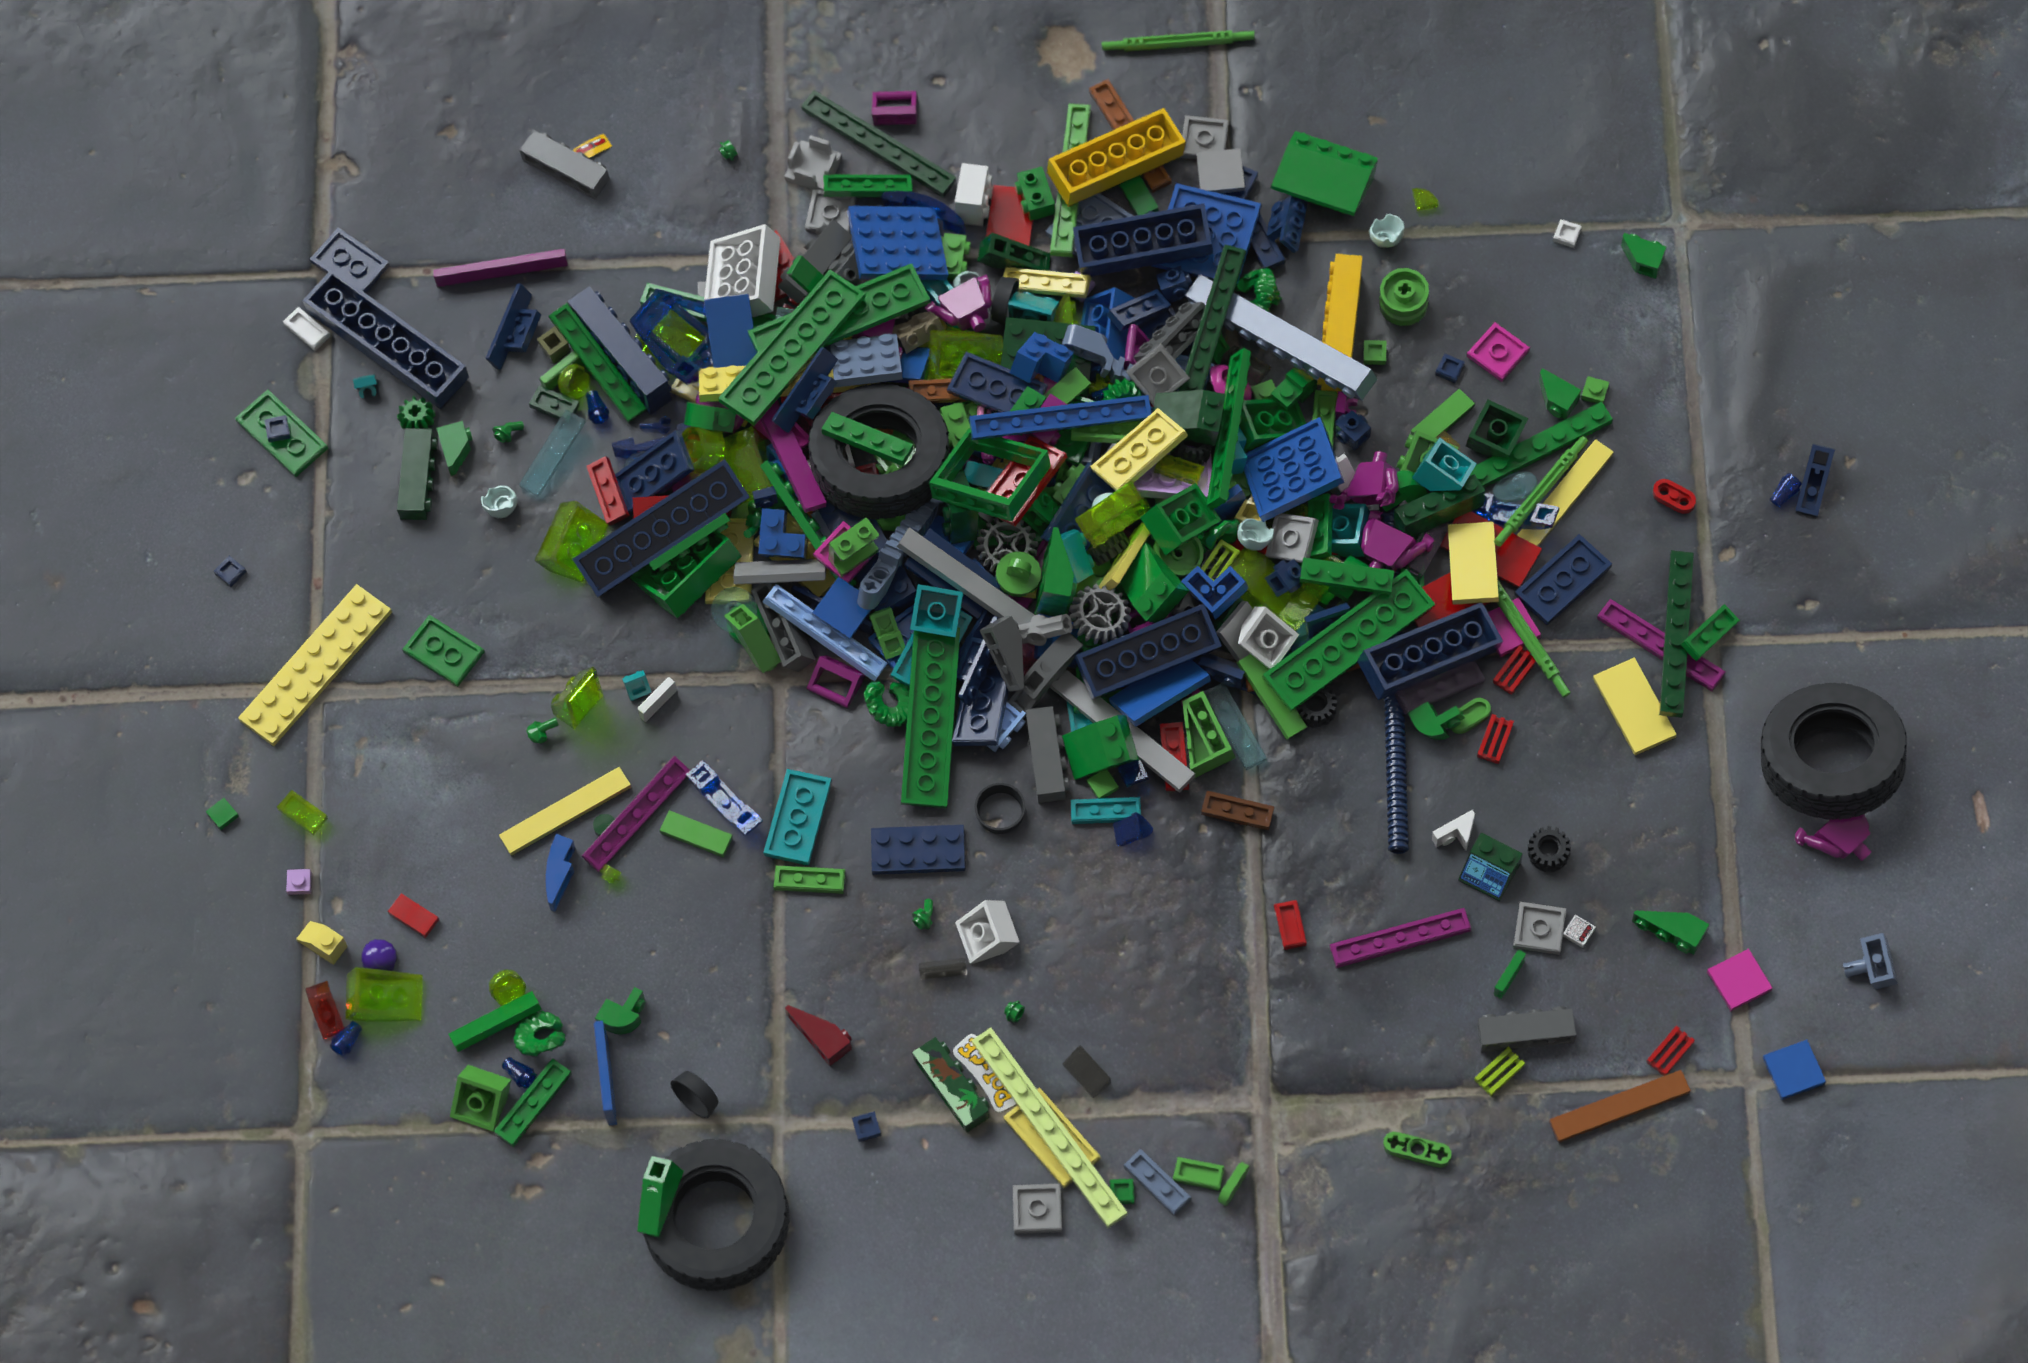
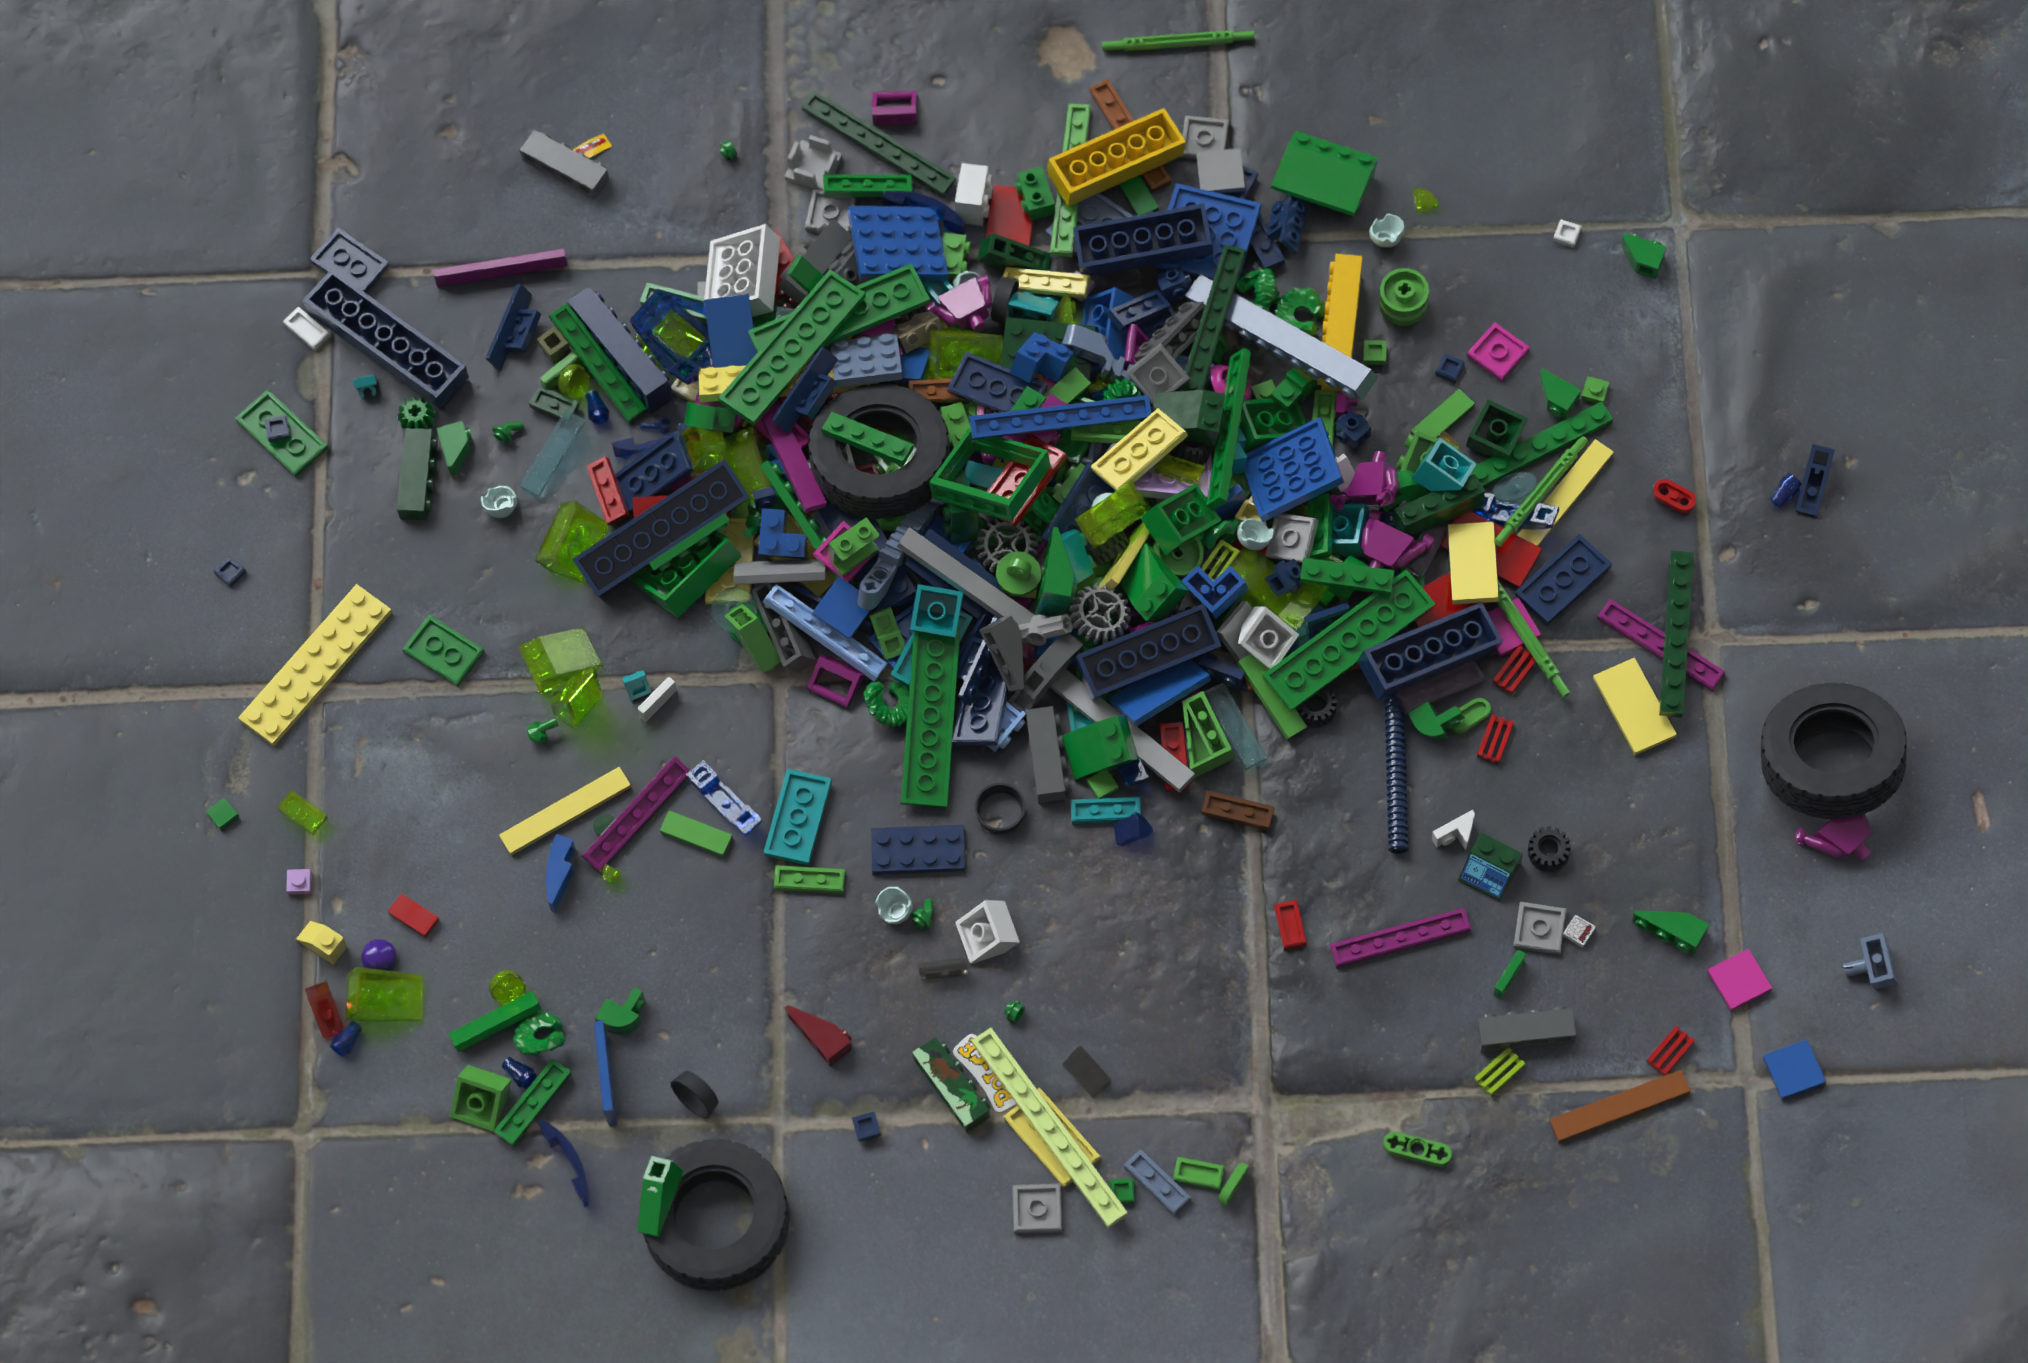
(554, 1138): none -> clear blue slope
(558, 657): none -> clear neon green slope
(894, 905): none -> light aqua hair
(1295, 299): none -> green piece
(1710, 632): green tile -> none

